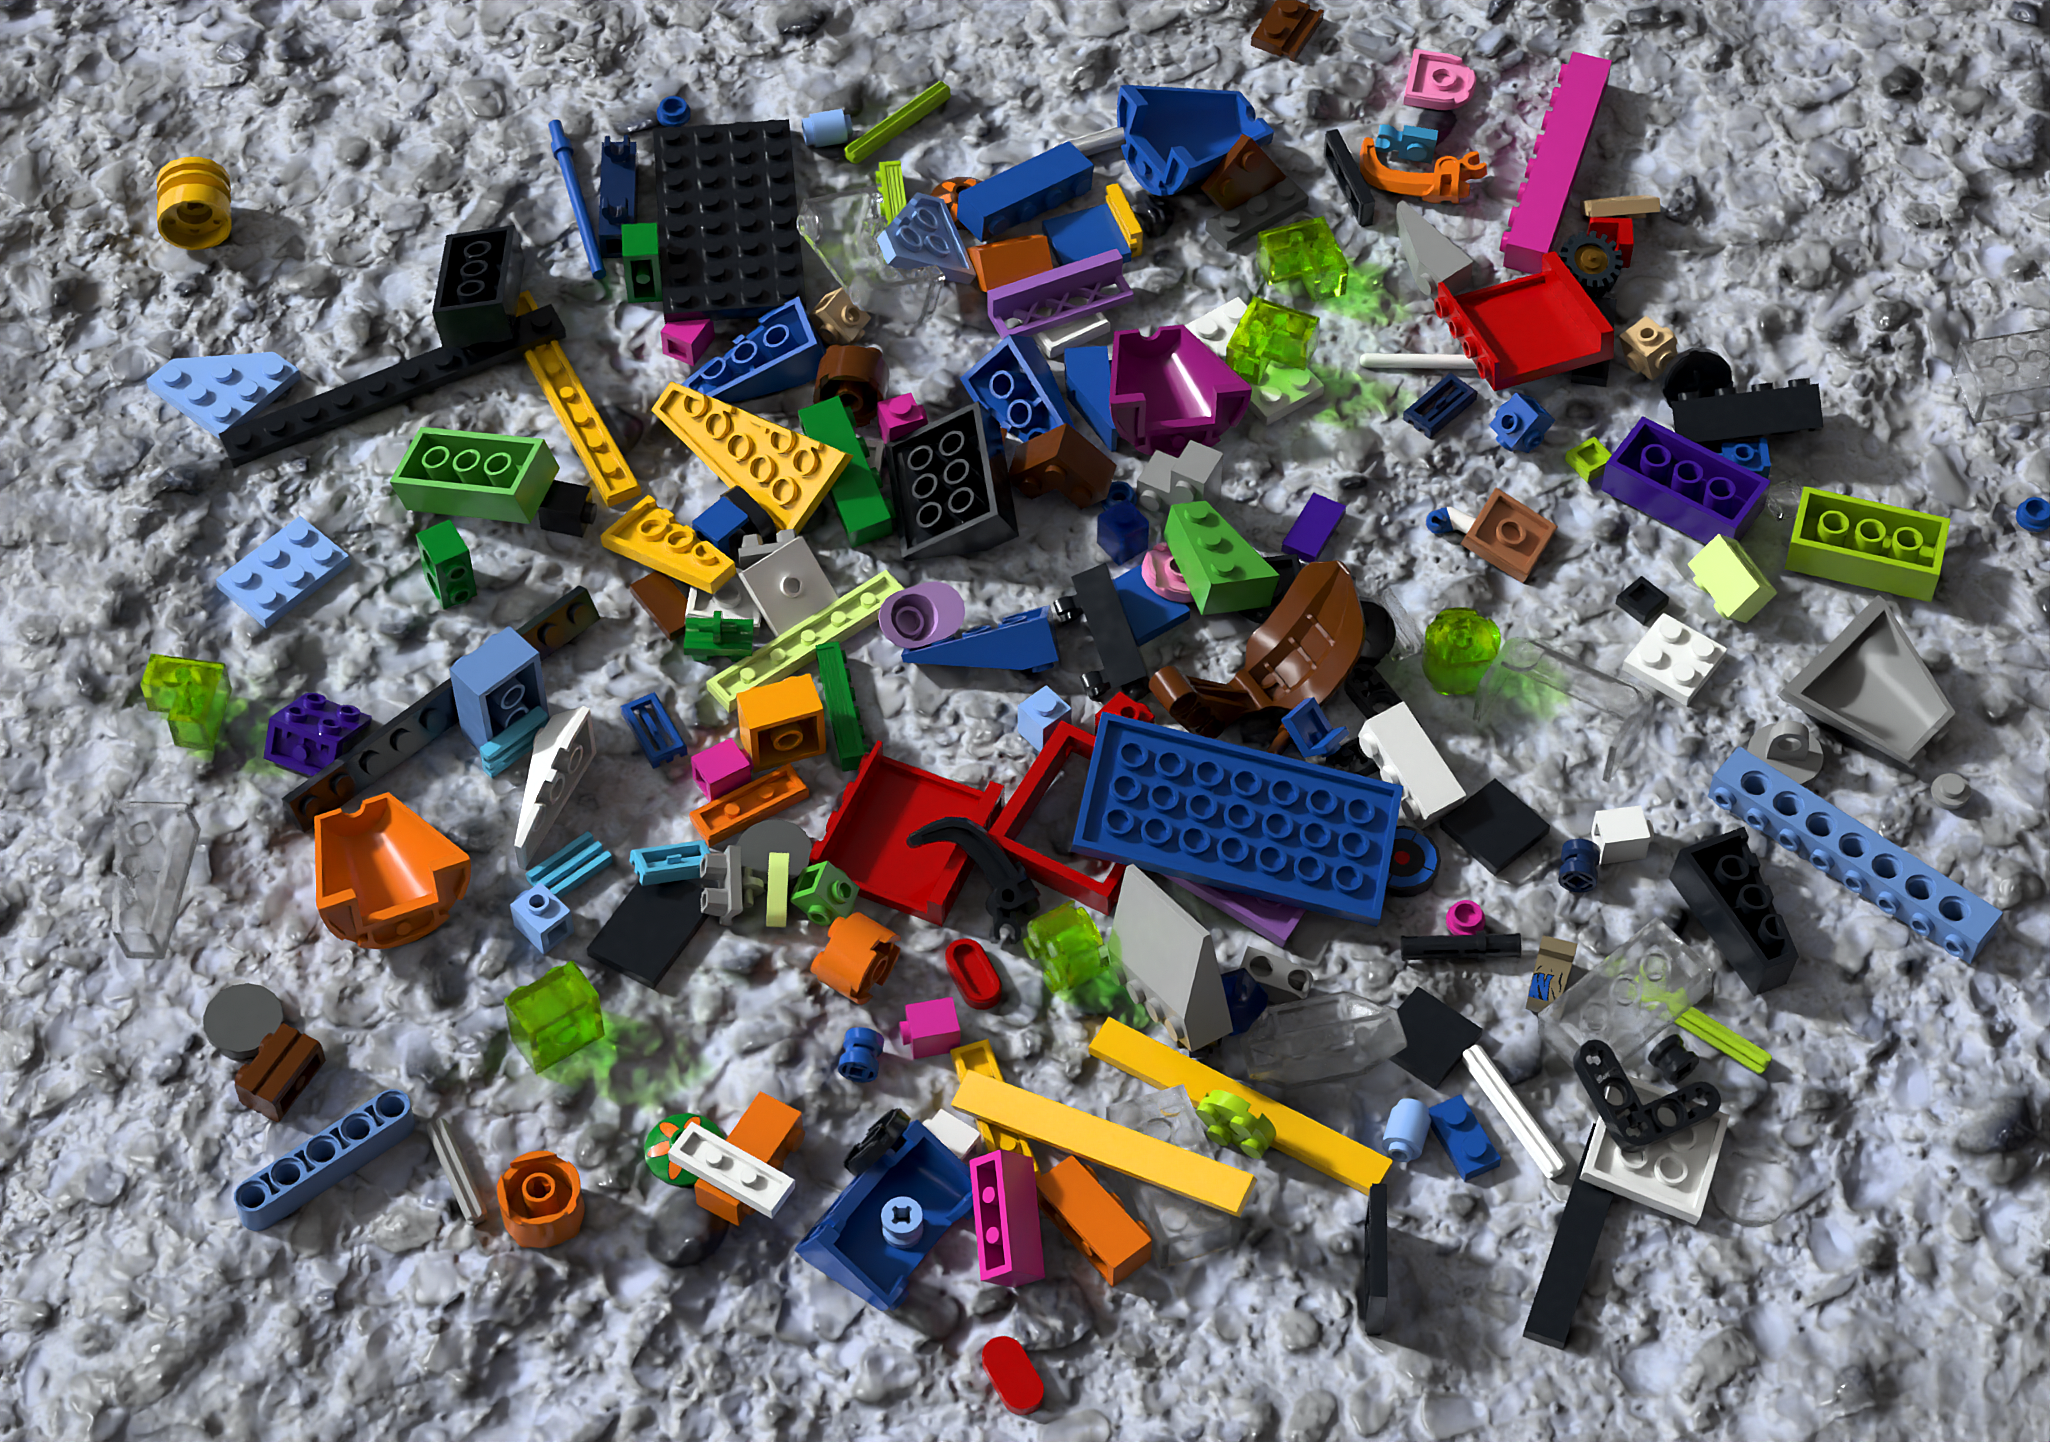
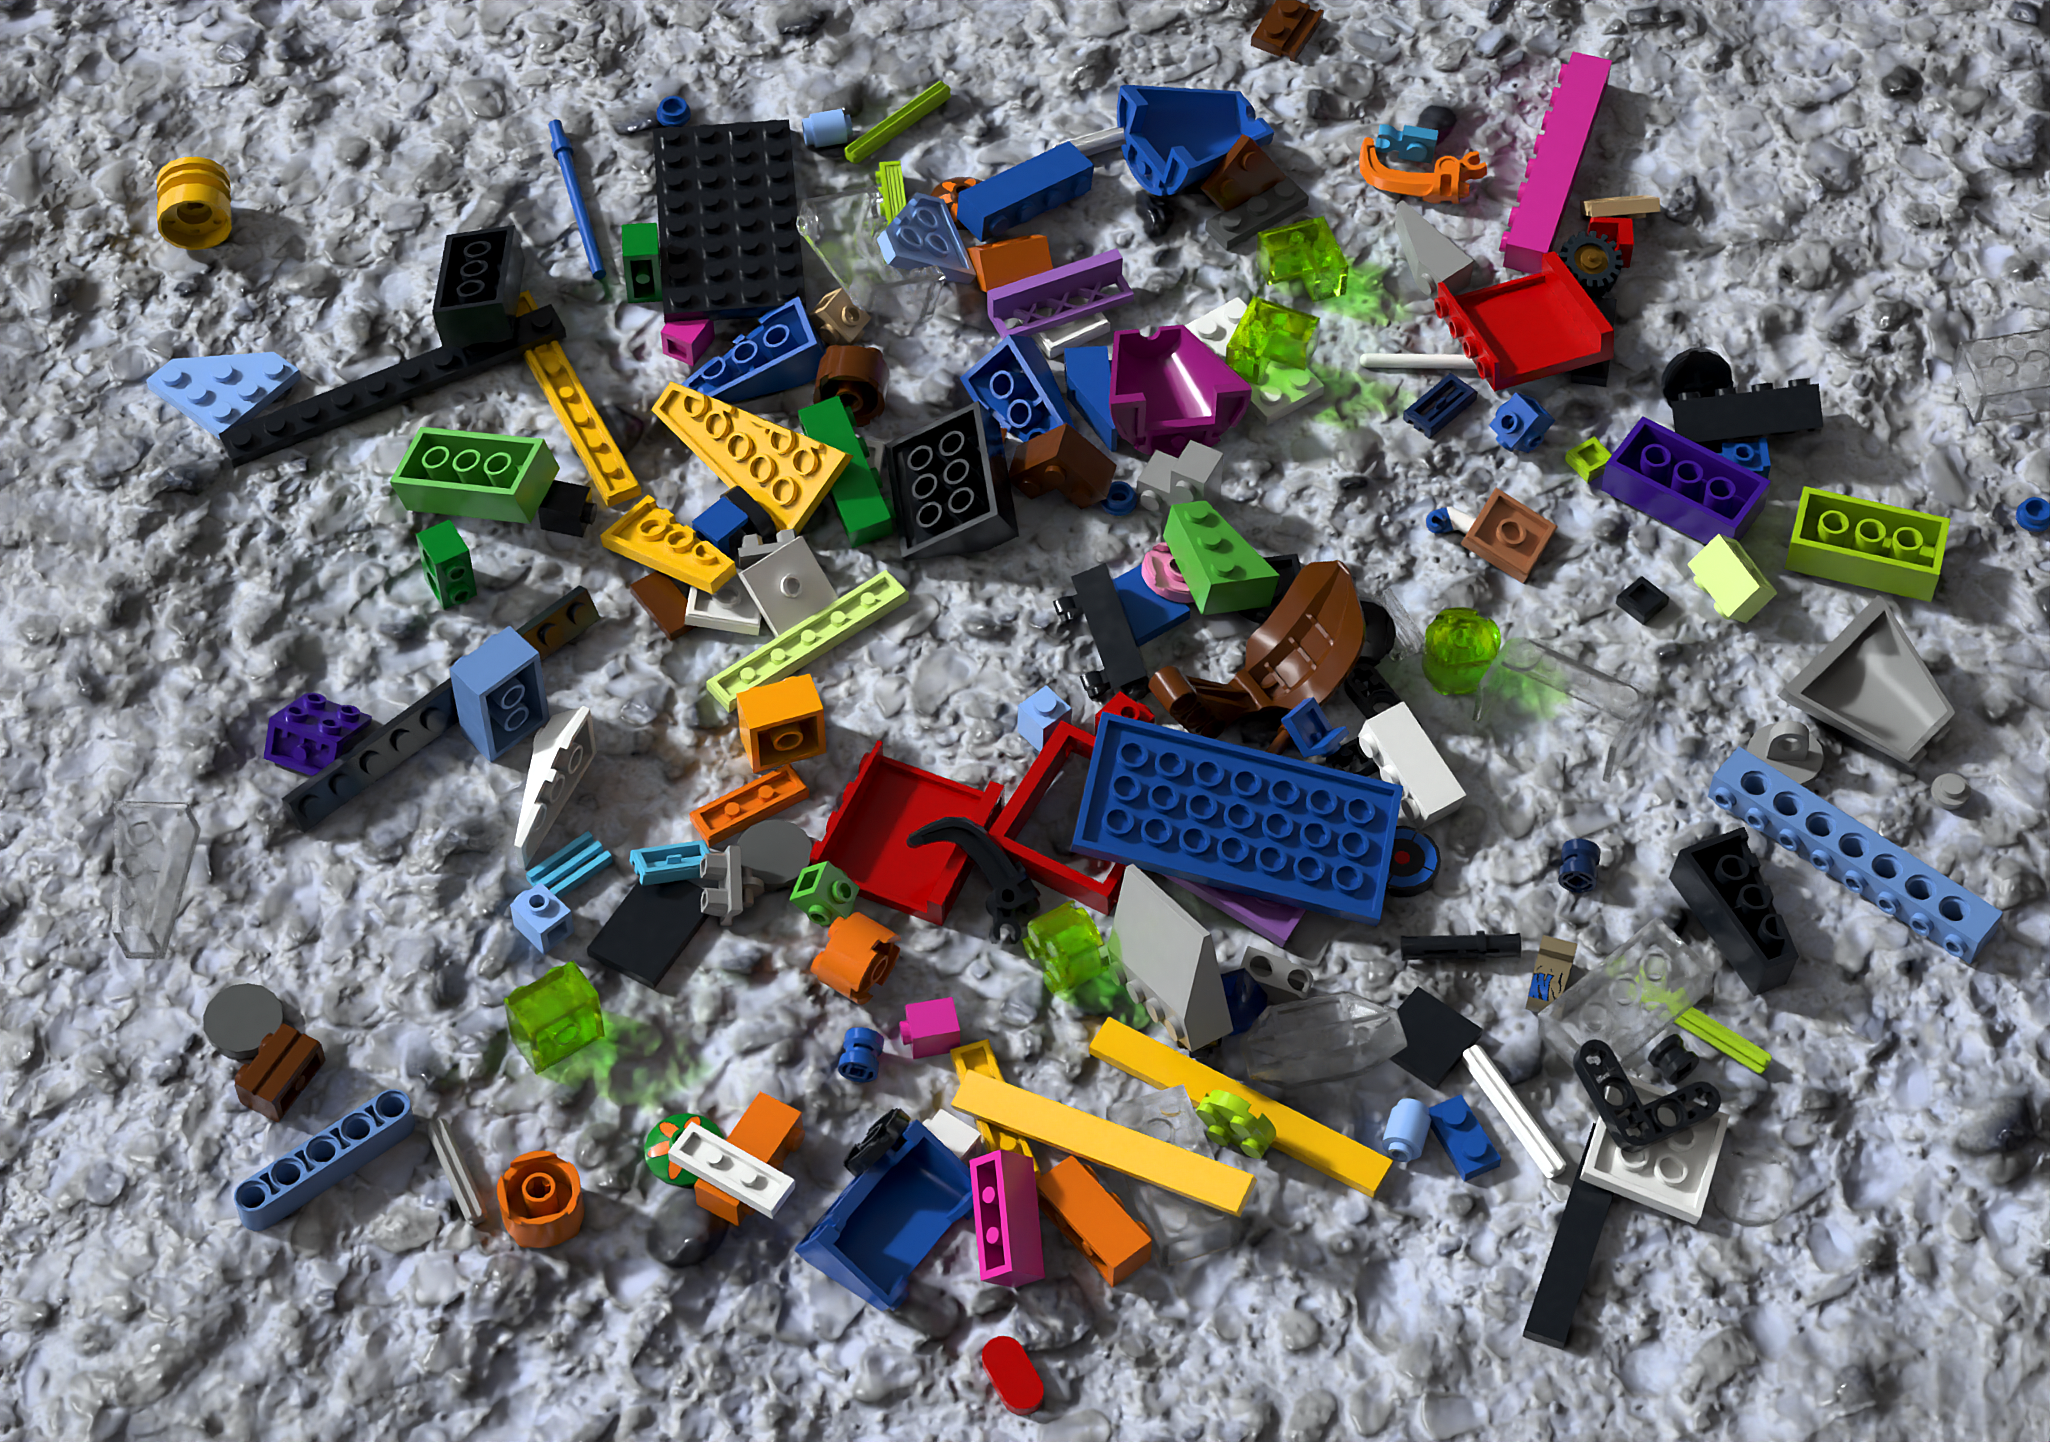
(191, 693): clear neon green brick -> none
(283, 572): light blue plate -> none
(385, 874): orange cone -> none
(512, 742): medium azure tile -> none
(617, 193): dark blue brick -> none
(665, 753): blue tile -> none
(718, 637): green hips -> none
(721, 769): dark pink brick -> none
(777, 889): yellowish green beam -> none
(840, 705): green piece -> none
(899, 417): dark pink brick -> none
(902, 1233): light blue wheel -> none
(921, 614): lavender piece -> none
(973, 974): red tile -> none
(1017, 644): blue wedge -> none
(1085, 235): blue tile -> none
(1122, 532): clear blue brick -> none
(1125, 218): yellow tile -> none
(1313, 528): dark purple tile -> none
(1349, 178): black tile -> none
(1375, 1259): black tile -> none
(1438, 81): bright pink tile -> none
(1465, 918): dark pink plate -> none
(1494, 826): black tile -> none
(1622, 834): white brick -> none
(1648, 347): tan brick -> none
(1674, 659): white plate -> none
(1784, 498): clear tile -> none

